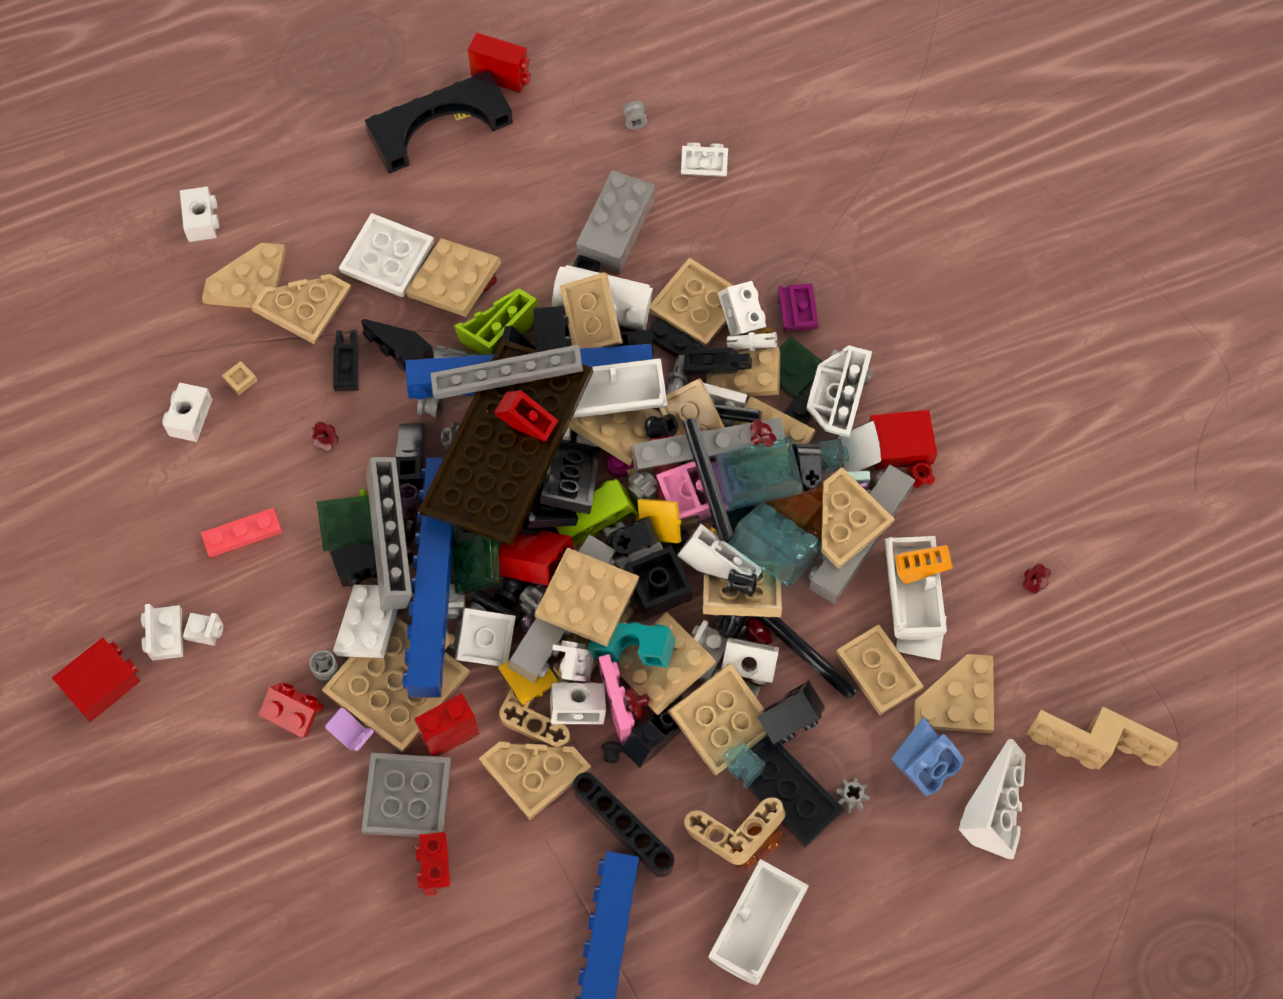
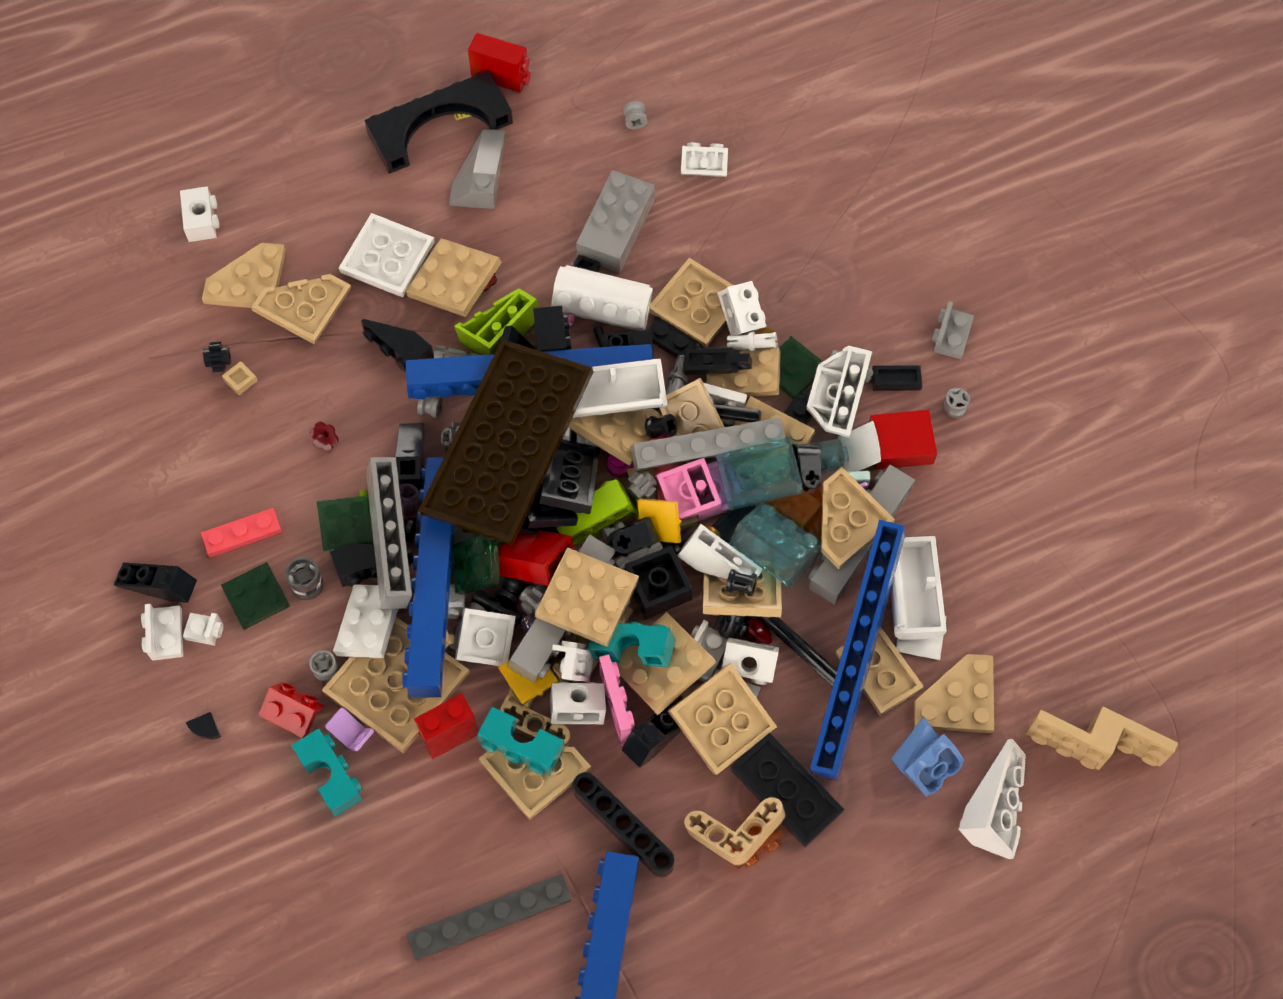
(97, 678): red brick -> none
(158, 581): none -> black slope
(190, 424): white brick -> none
(204, 726): none -> black tile
(217, 357): none -> black gear
(255, 595): none -> clear green plate
(304, 578): none -> flat silver wheel
(316, 752): none -> teal arch
(346, 363): black hinge -> none
(406, 795): light grey plate -> none
(434, 862): red bracket -> none
(479, 176): none -> light grey wedge
(489, 917): none -> dark grey plate
(506, 372): light grey plate -> none
(525, 415): red slope -> none
(539, 754): none -> teal arch
(591, 312): tan plate -> none
(612, 751): black piece -> none
(636, 702): dark red plant -> none
(707, 479): black axle -> none
(743, 763): clear light blue brick -> none
(758, 923): white container -> none
(762, 434): dark red plant -> none
(797, 710): black brick -> none
(798, 307): magenta plate -> none
(852, 787): light grey gear -> none
(858, 651): none -> blue brick
(897, 378): none -> black tile
(912, 558): light orange slope -> none
(923, 468): red plate -> none
(953, 333): none -> light grey bracket
(954, 397): none -> light grey wheel
(1036, 578): dark red plant -> none

